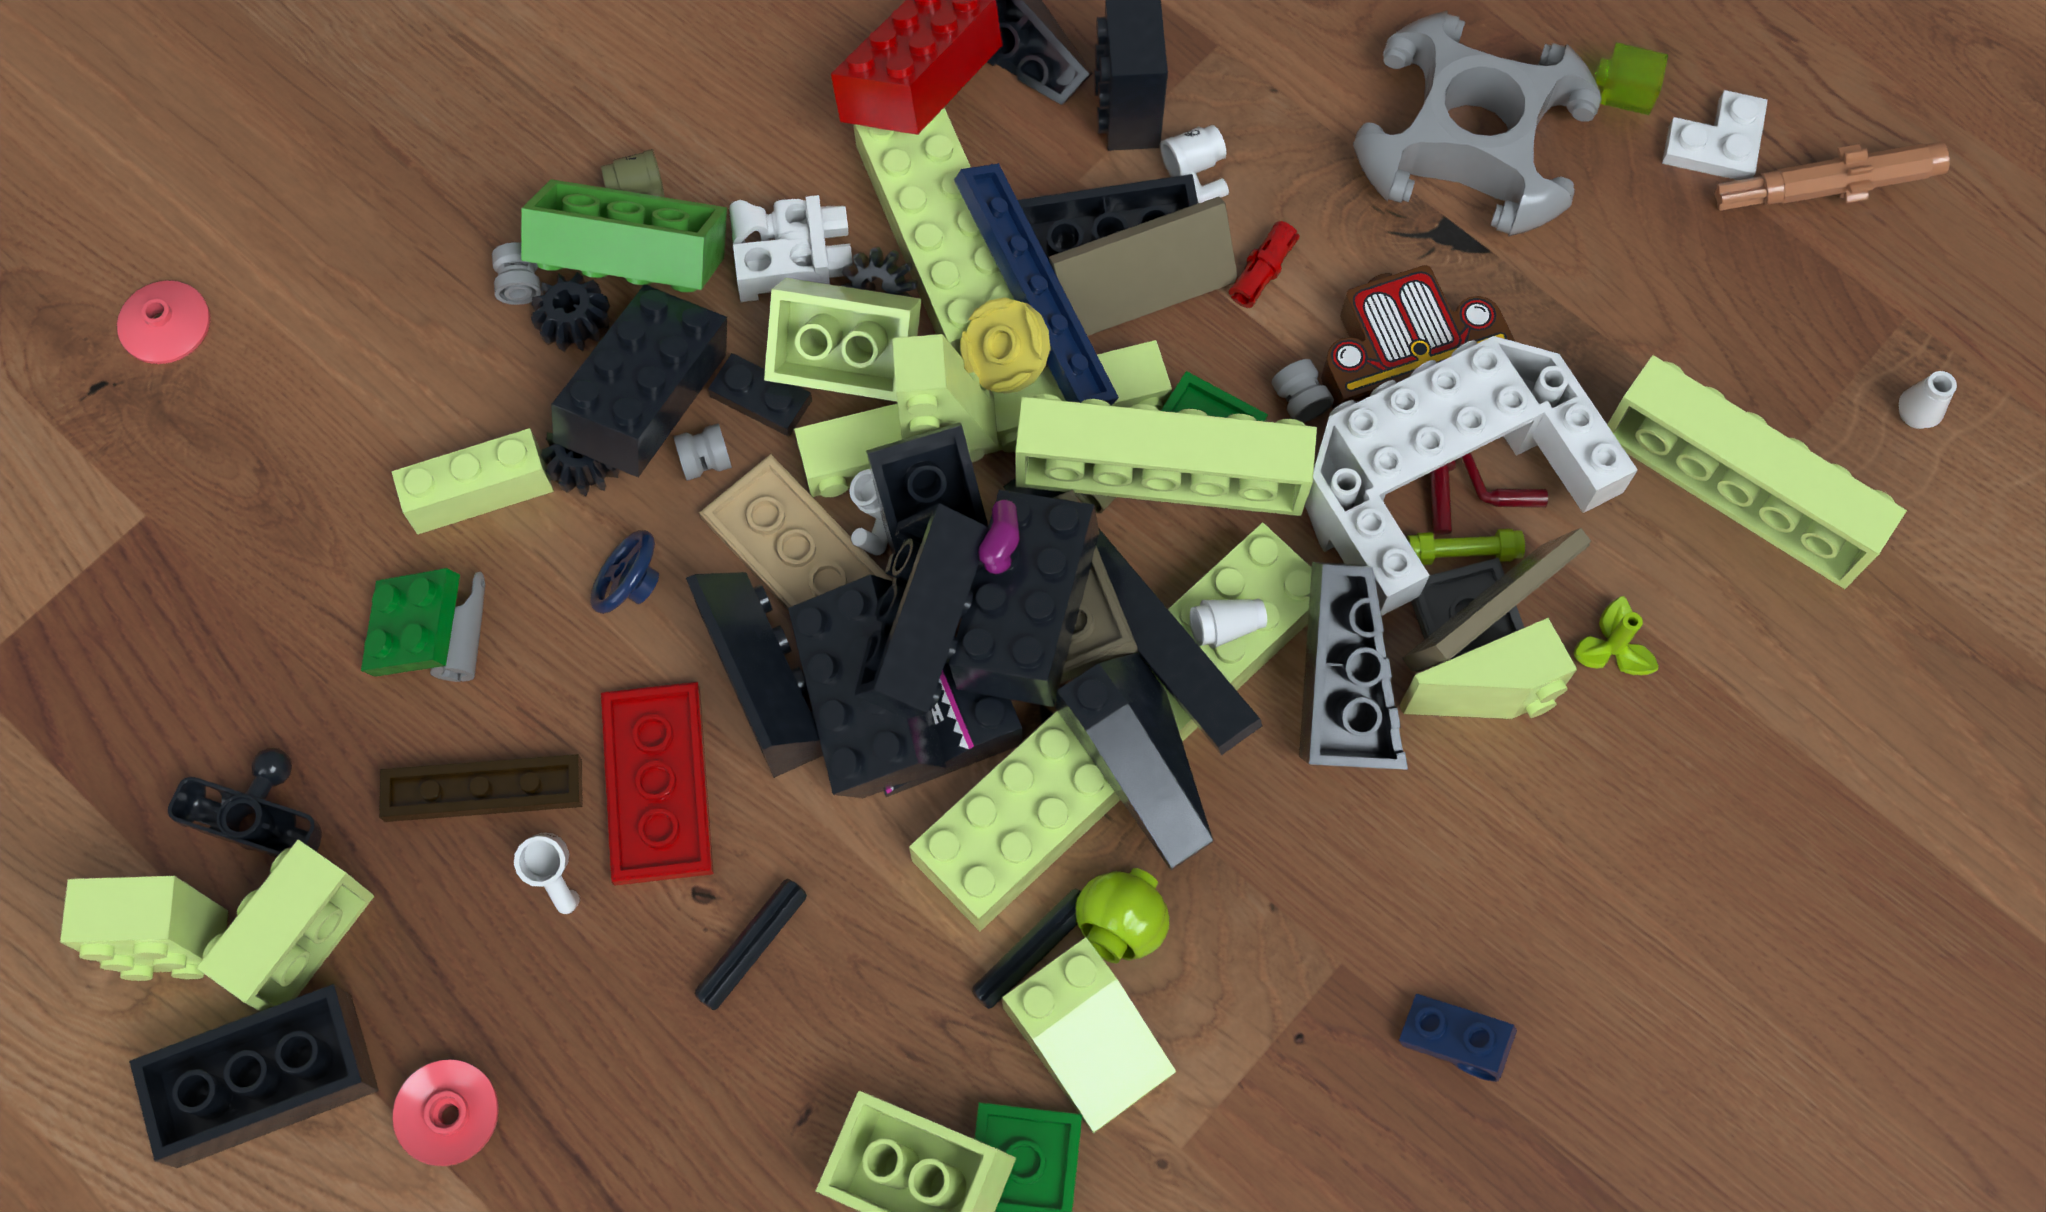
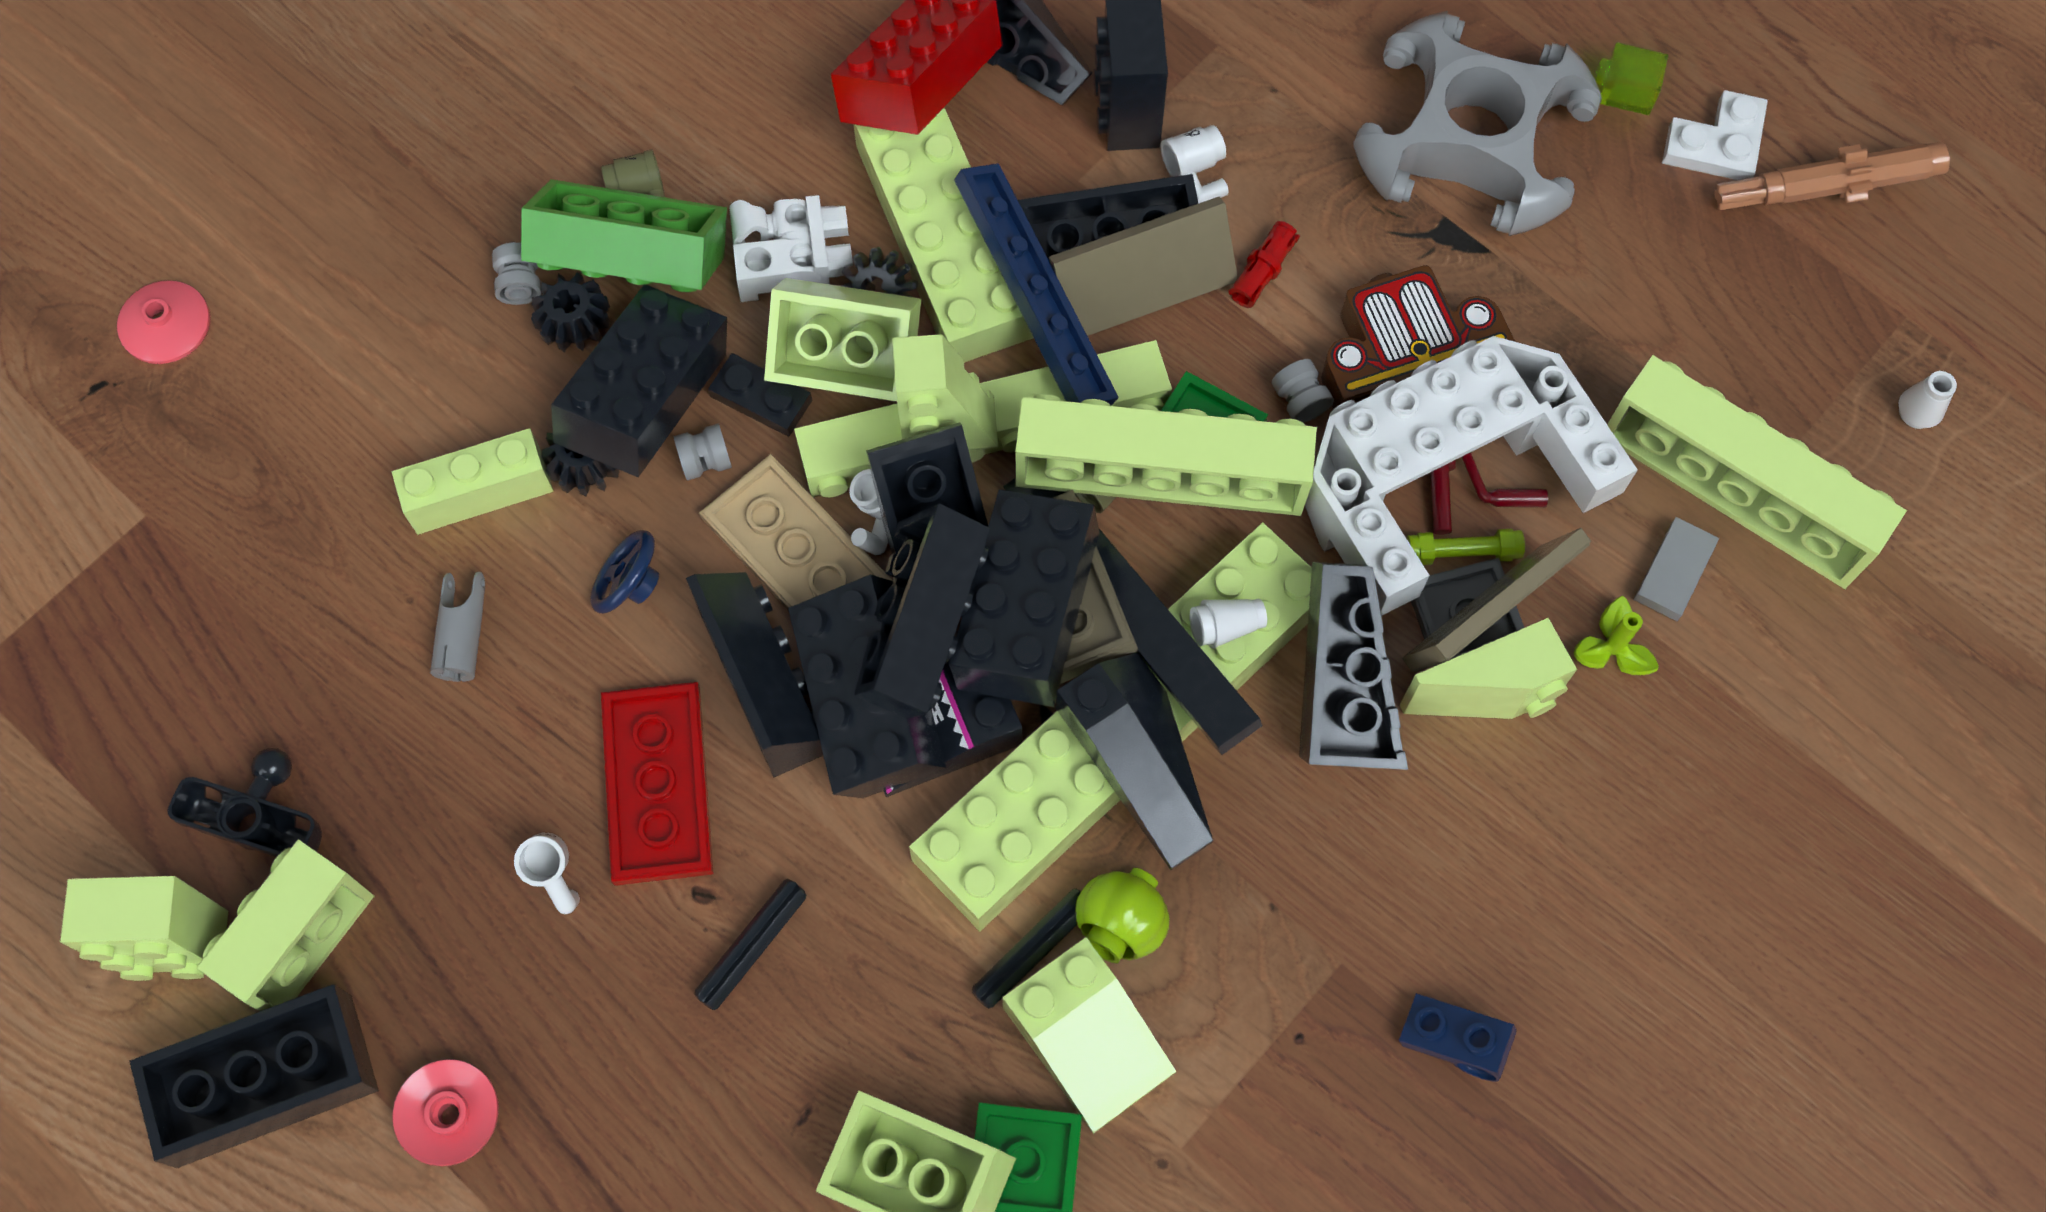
(410, 622): green plate -> none
(480, 788): dark brown plate -> none
(1001, 538): magenta arm -> none
(1005, 345): light yellow tile -> none
(1676, 569): none -> light grey tile

